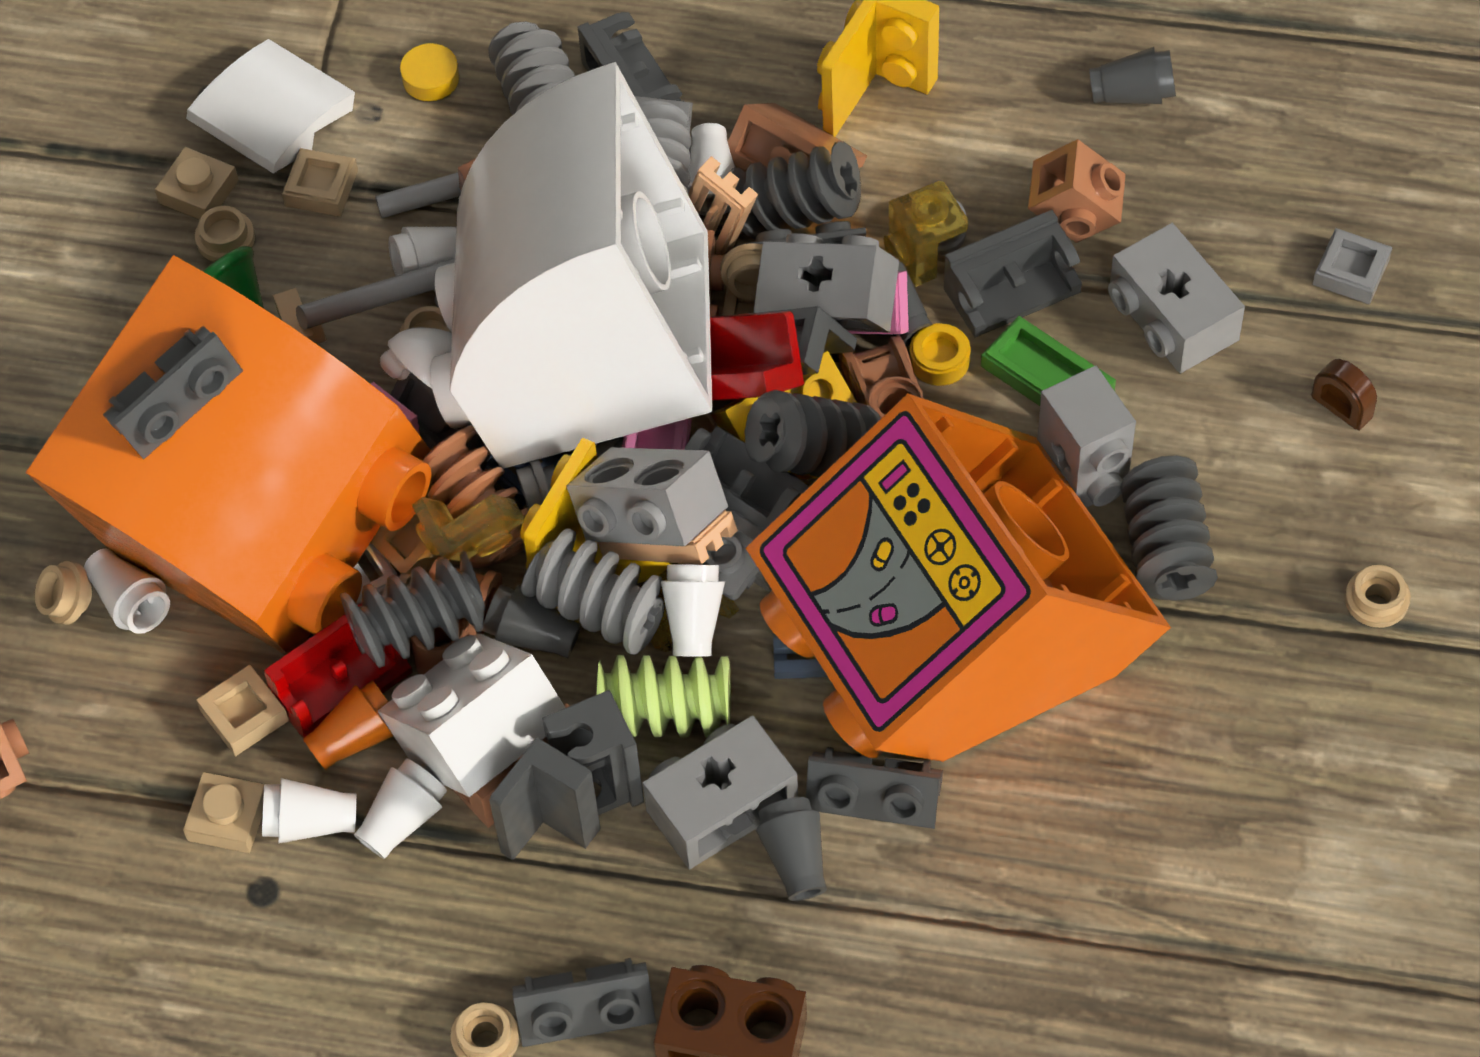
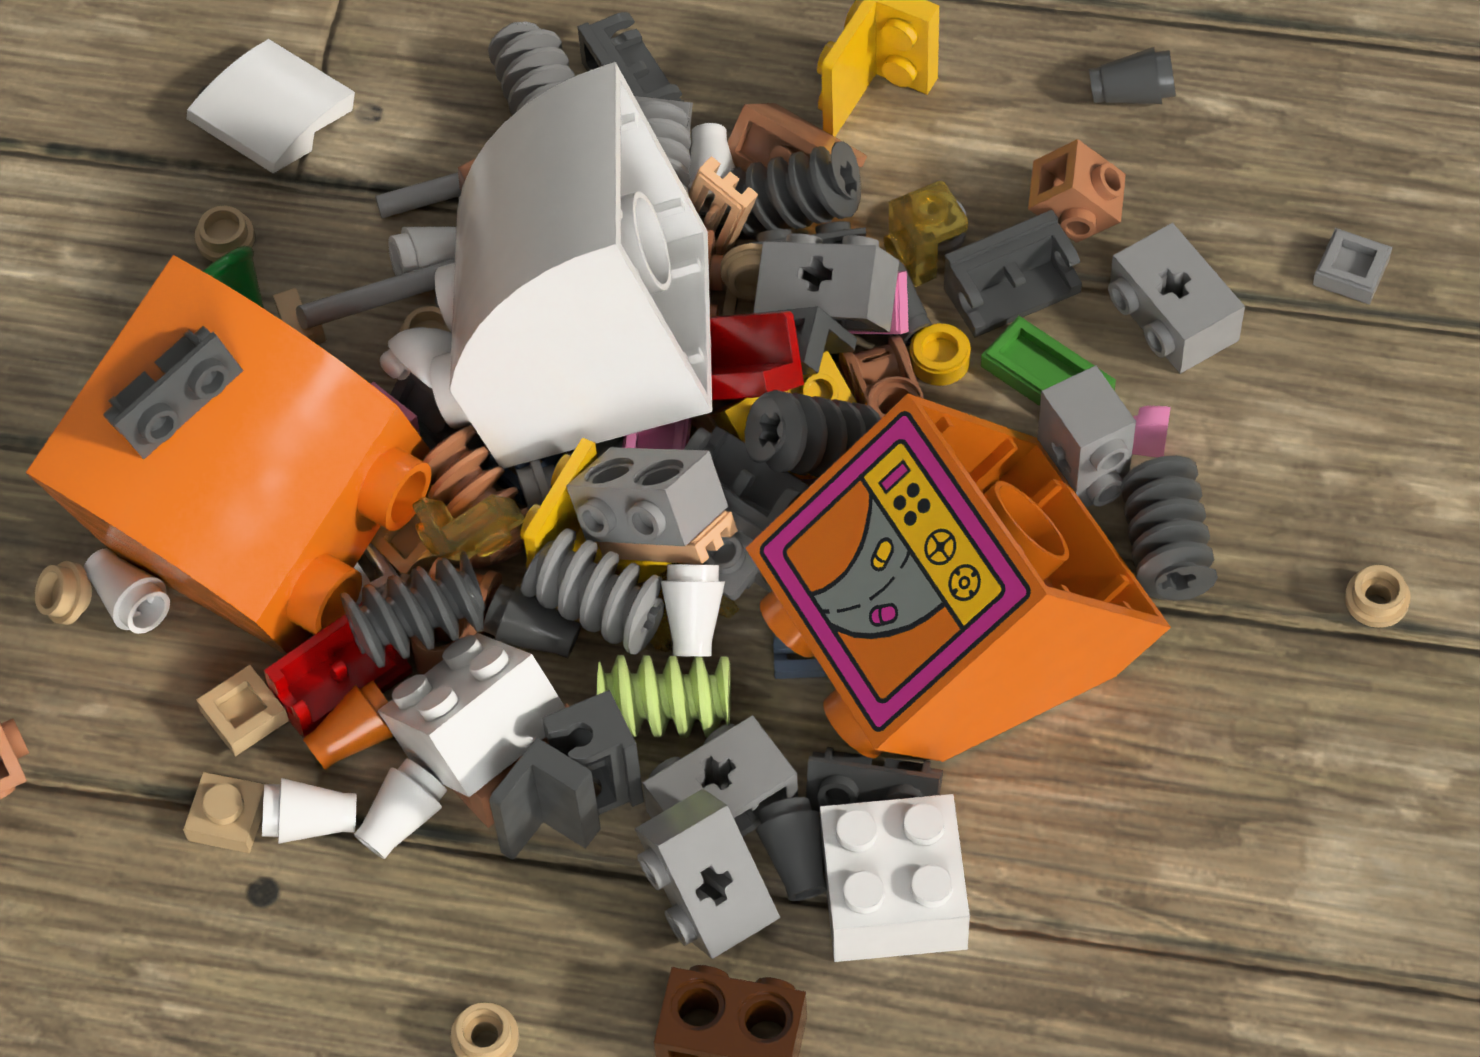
(196, 183): tan plate -> none
(320, 182): tan tile -> none
(429, 72): yellow tile -> none
(559, 1009): dark grey hinge -> none
(728, 895): none -> light grey brick
(894, 878): none -> white brick
(1151, 431): none -> bright pink tile
(1345, 393): reddish brown tile -> none

